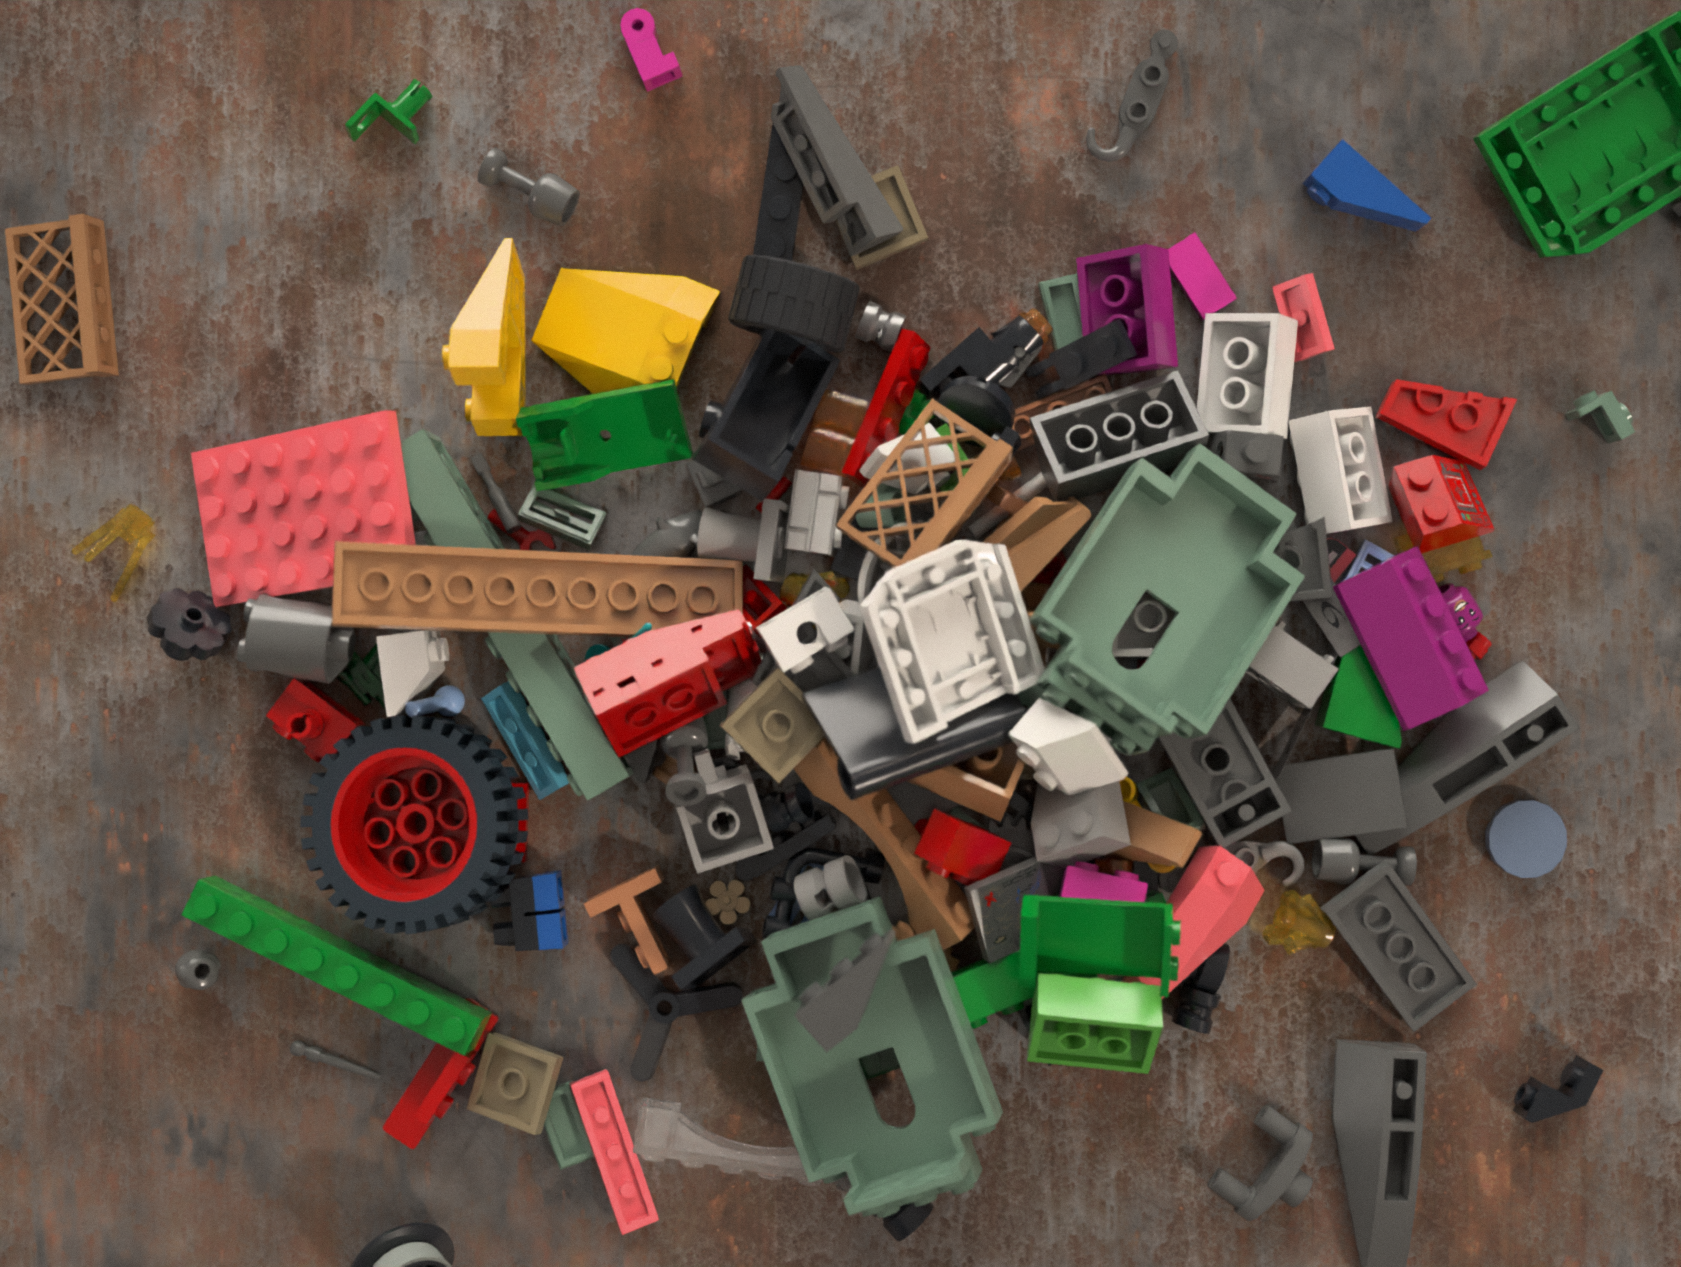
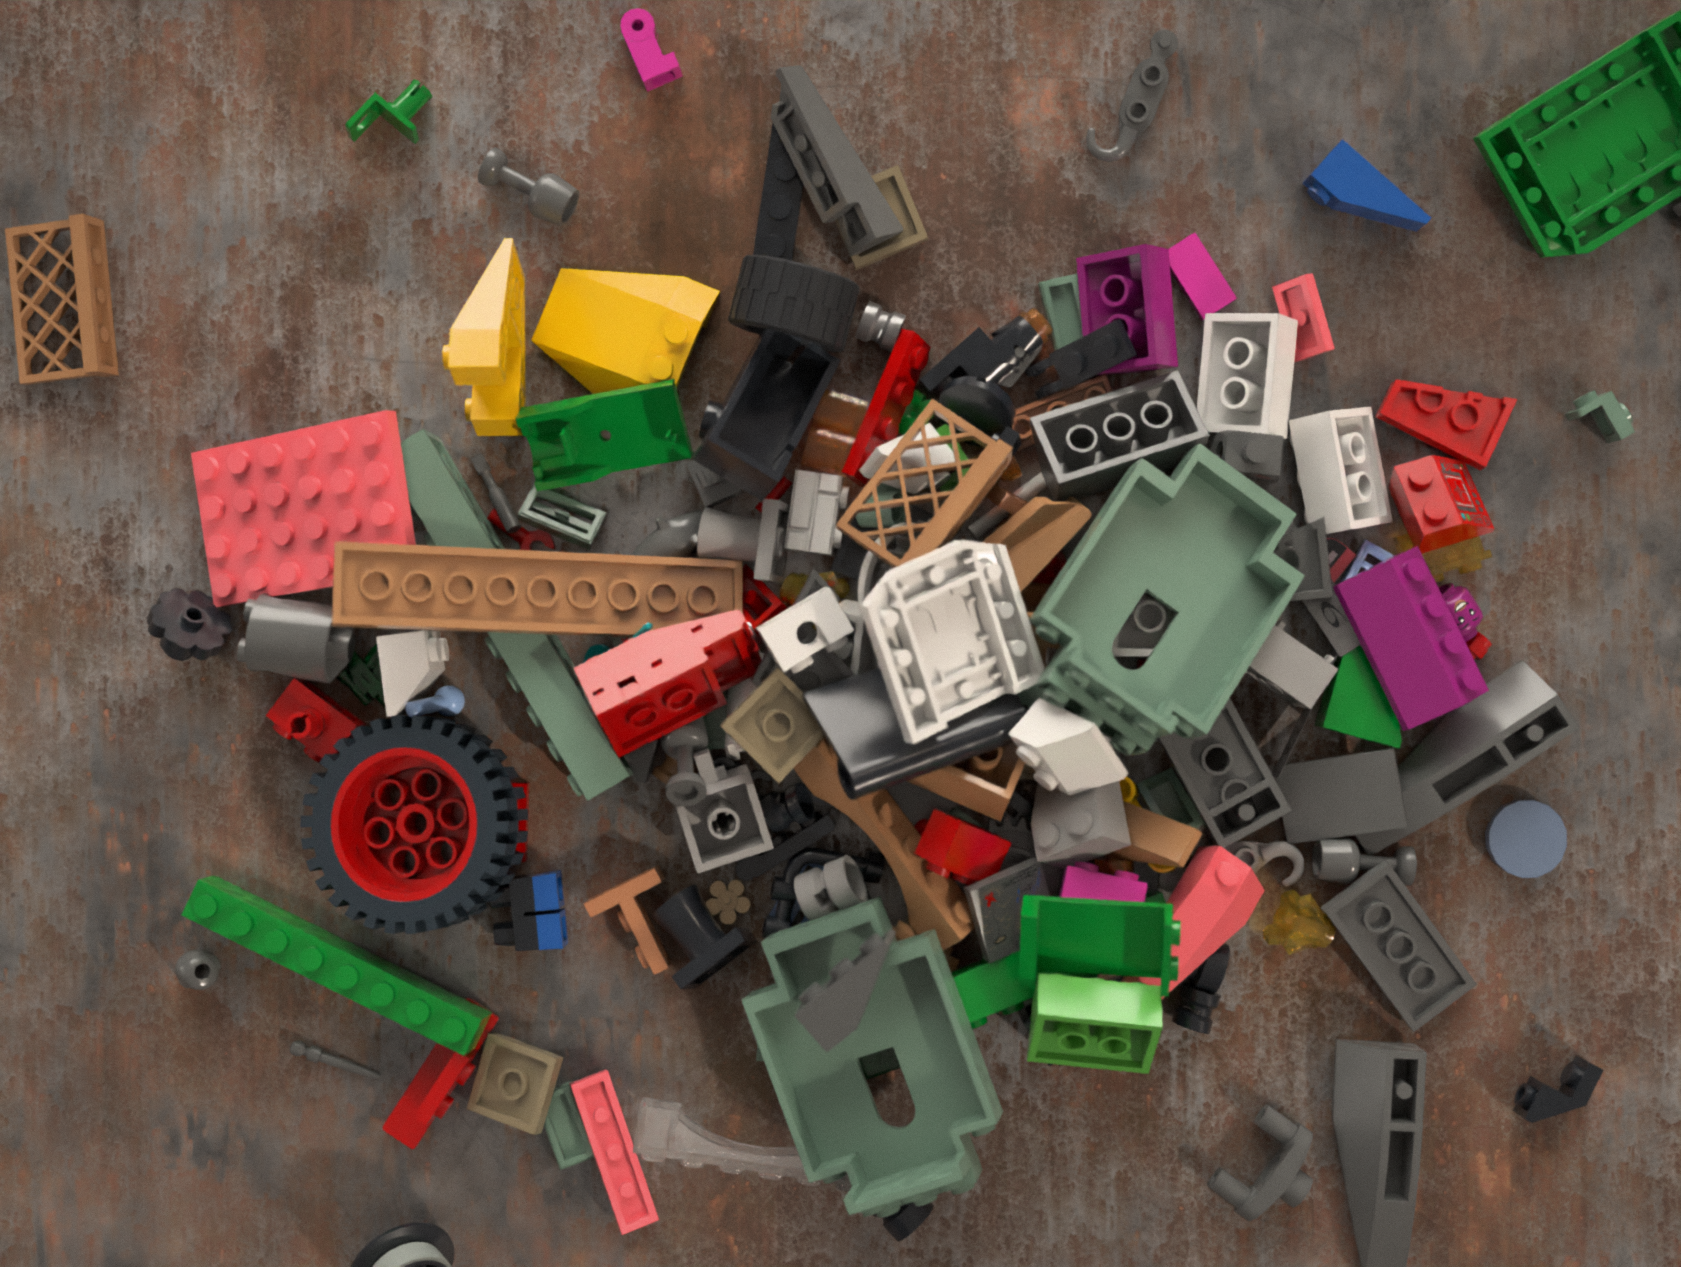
(129, 524): clear yellow plant -> none
(525, 740): medium azure plate -> none
(658, 1022): black piece -> none

